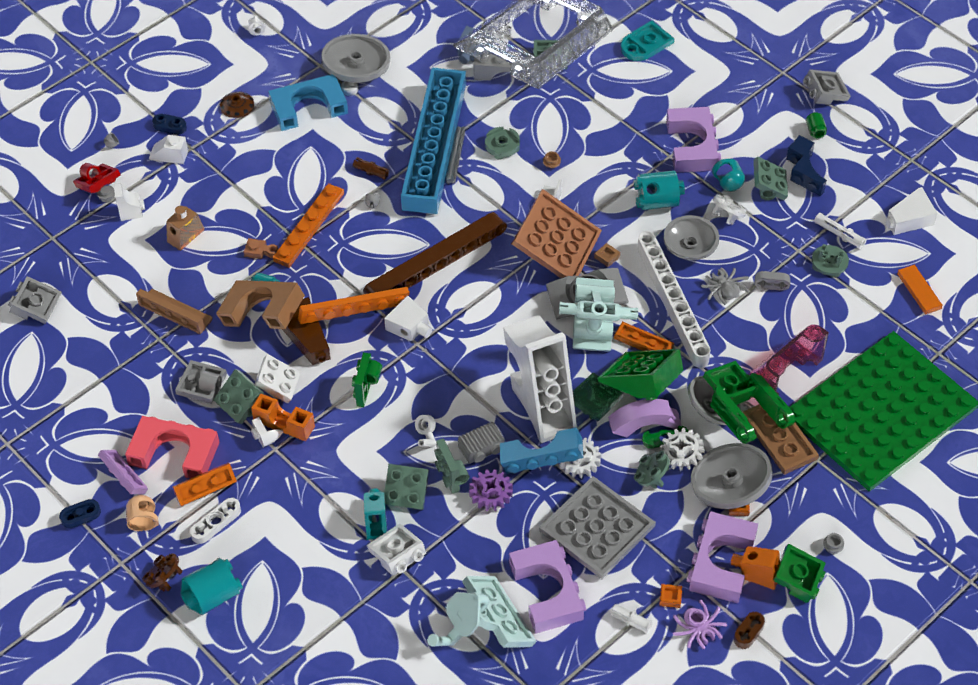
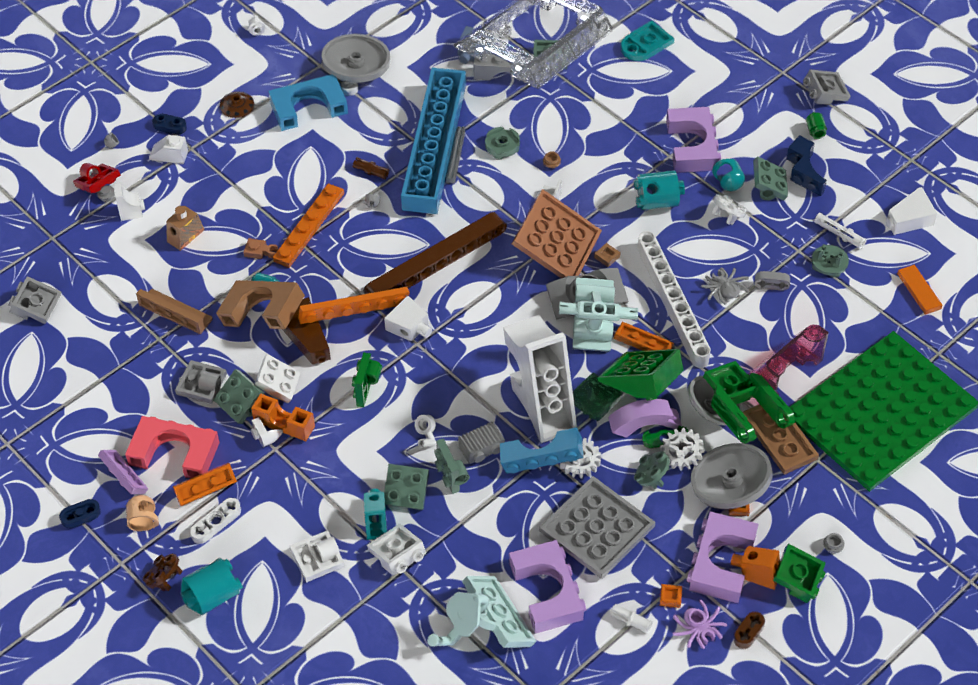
(317, 556): none -> white plate
(490, 490): medium lavender gear -> none
(691, 237): light grey dish -> none

